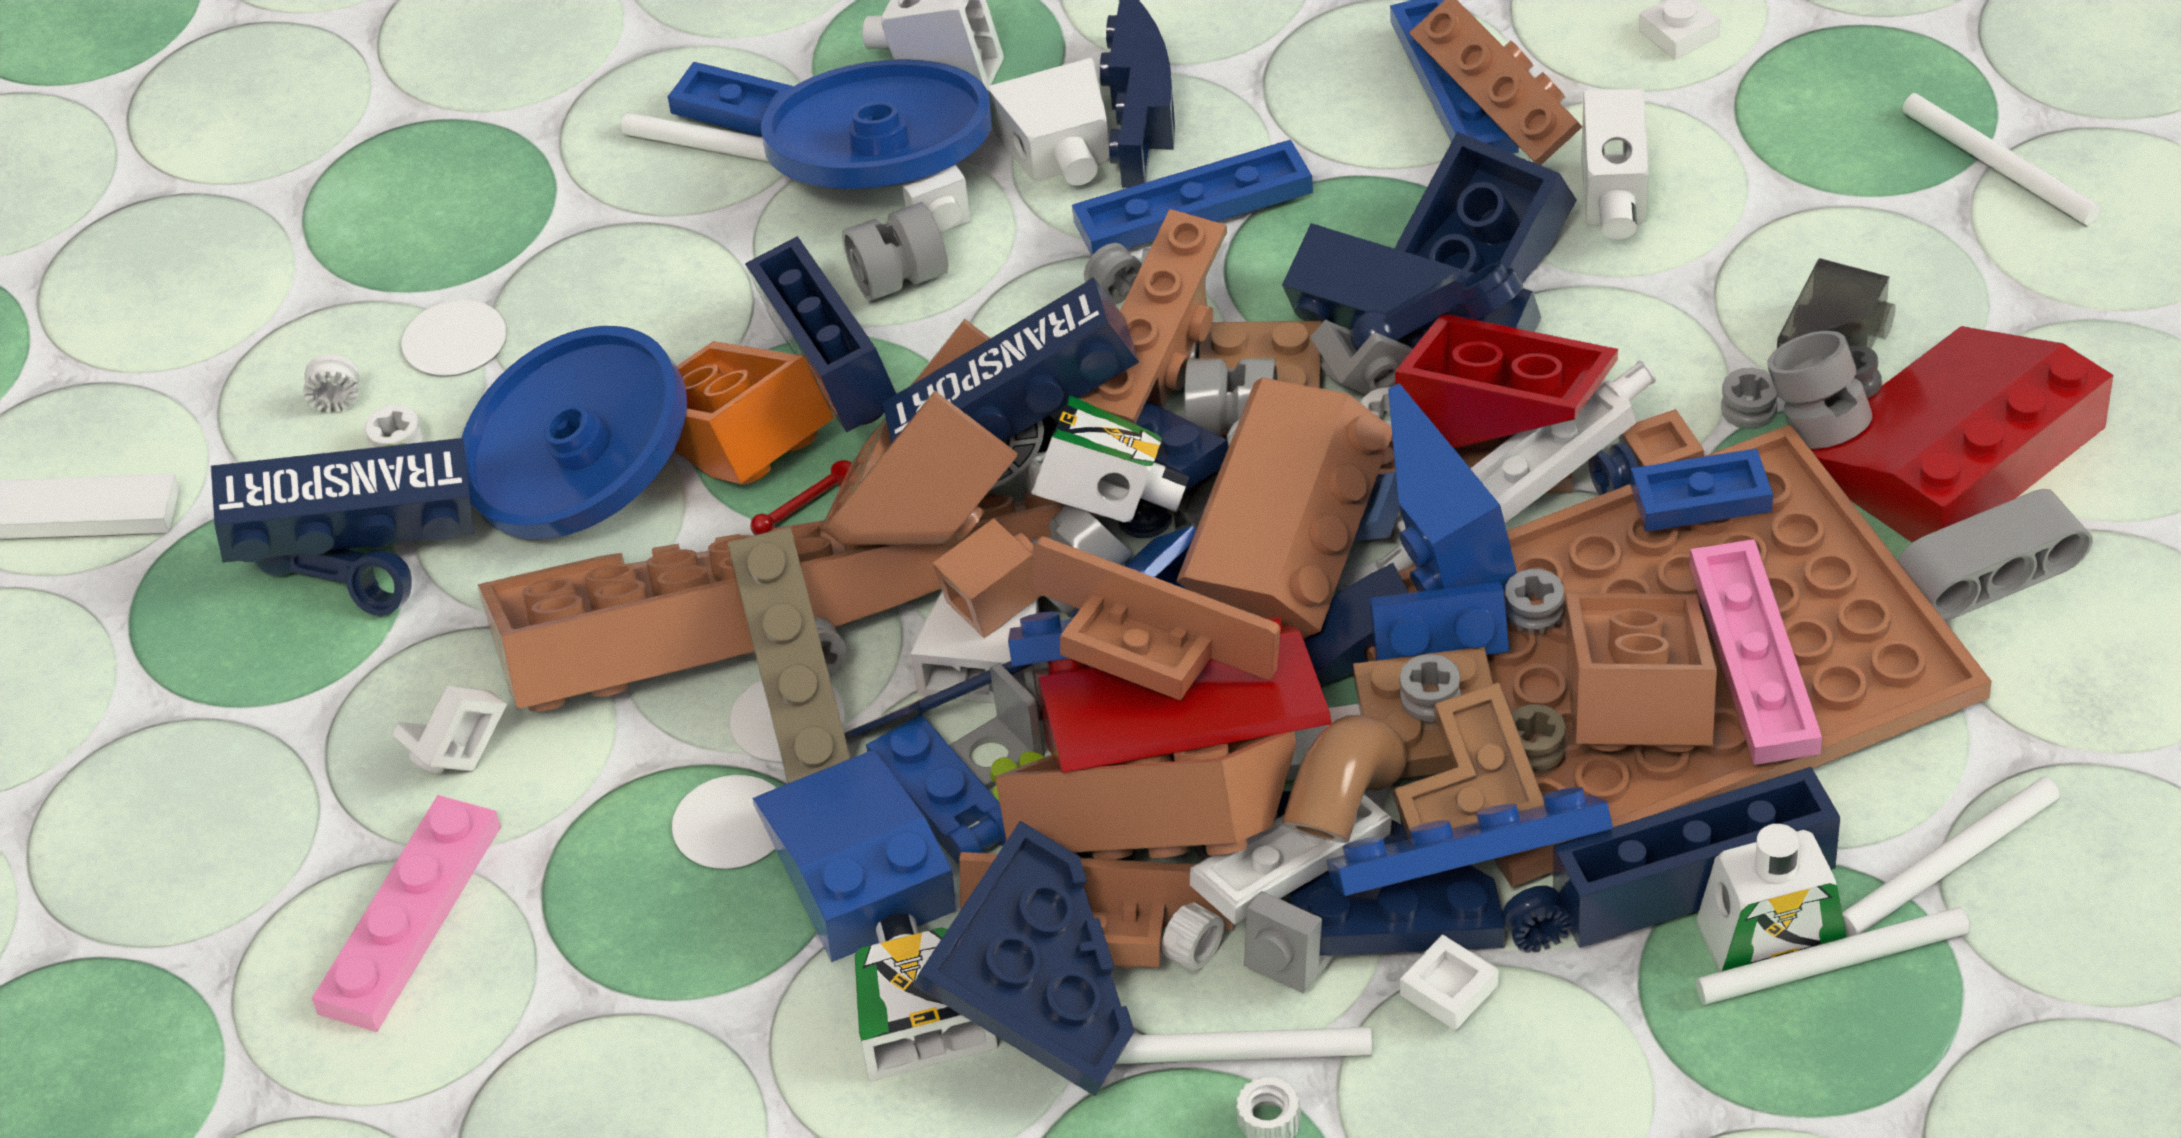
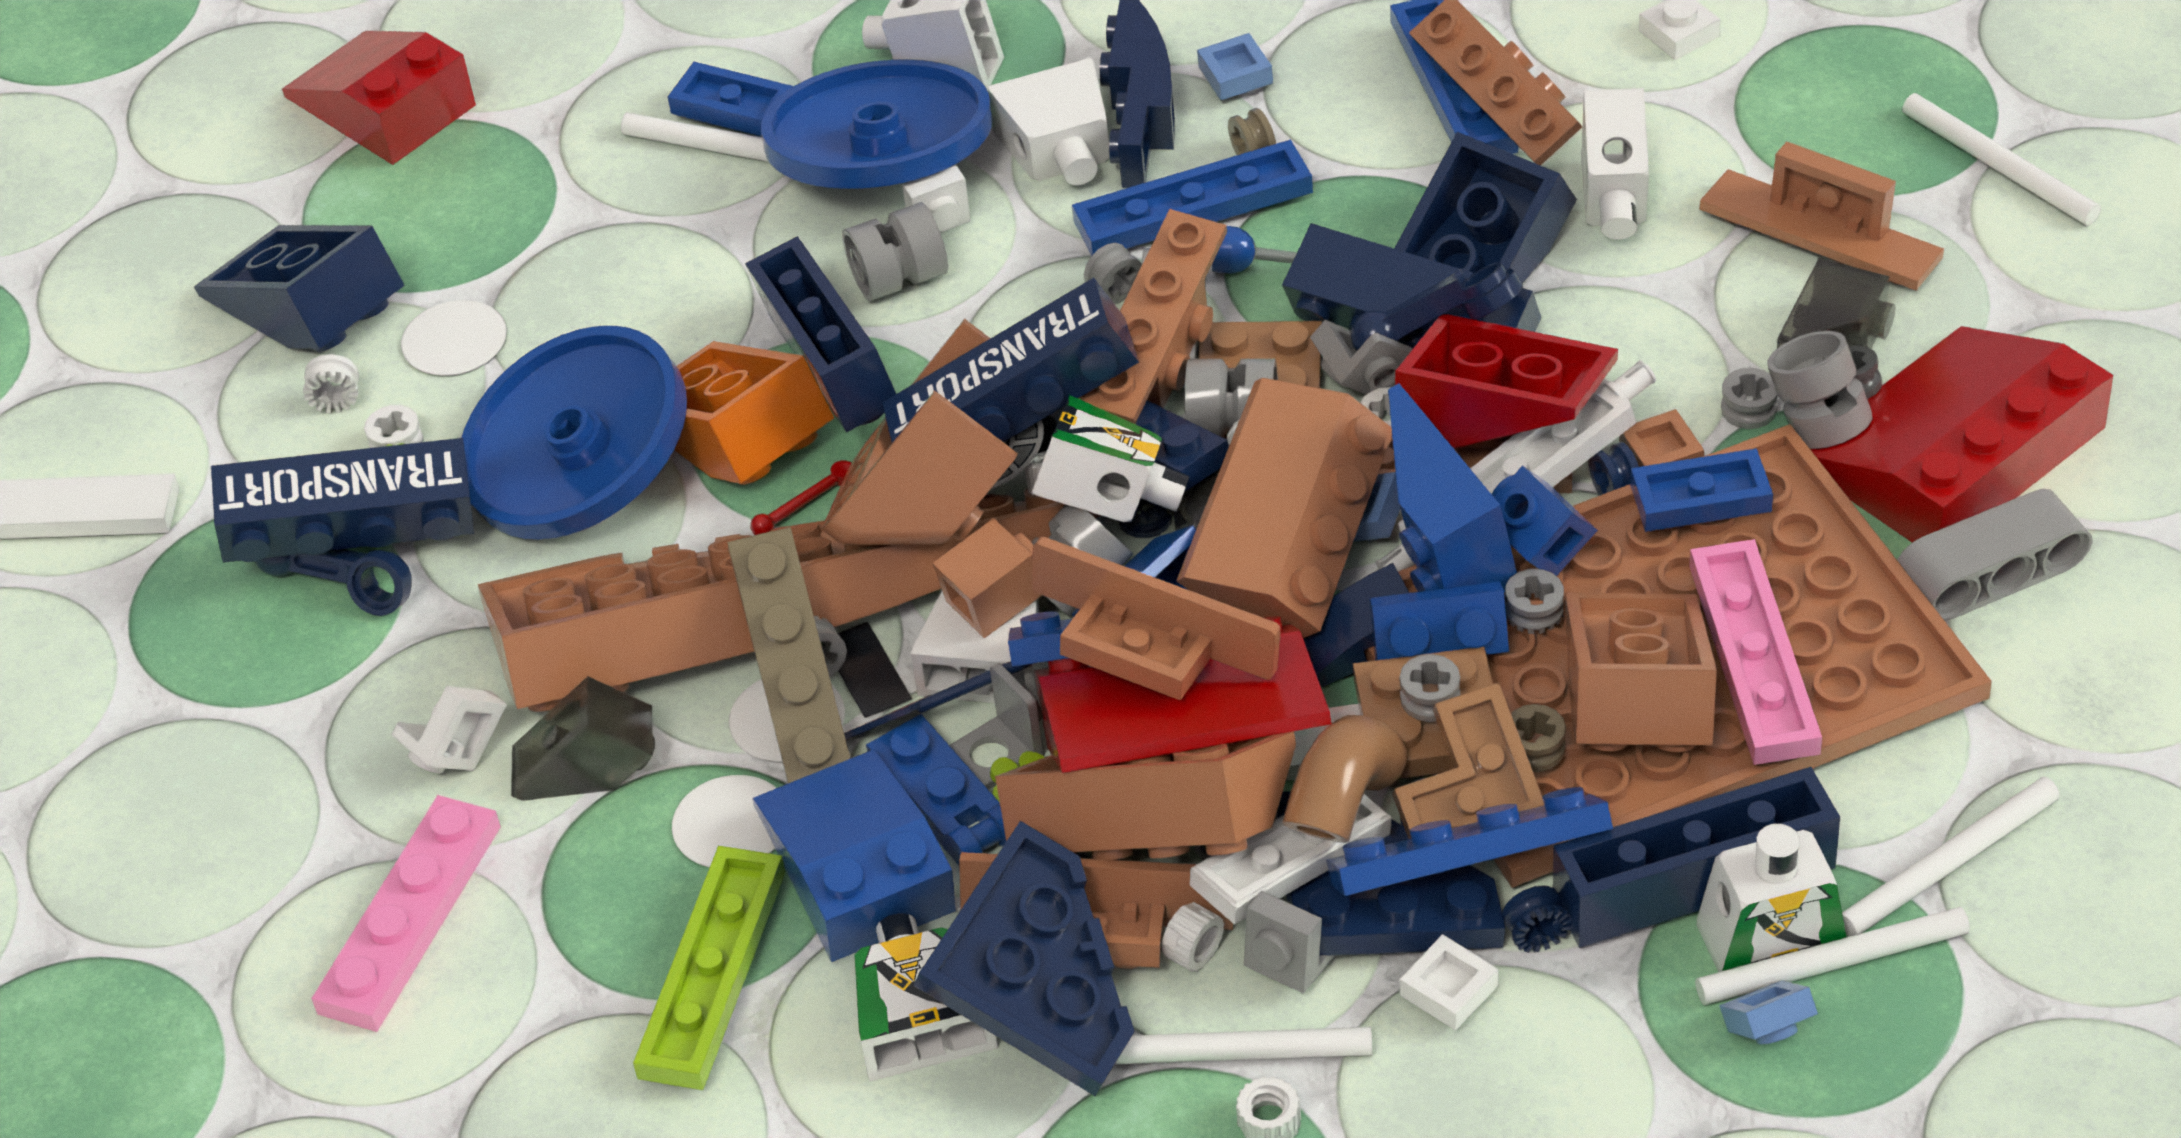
(306, 283): none -> dark blue slope
(387, 90): none -> red slope
(583, 744): none -> clear smoke slope
(709, 968): none -> lime plate
(870, 672): none -> black sticker
(1235, 66): none -> medium blue plate
(1239, 251): none -> blue hinge
(1251, 132): none -> dark tan bush
(1541, 521): none -> blue brick
(1769, 1012): none -> medium blue plate
(1828, 211): none -> nougat bracket

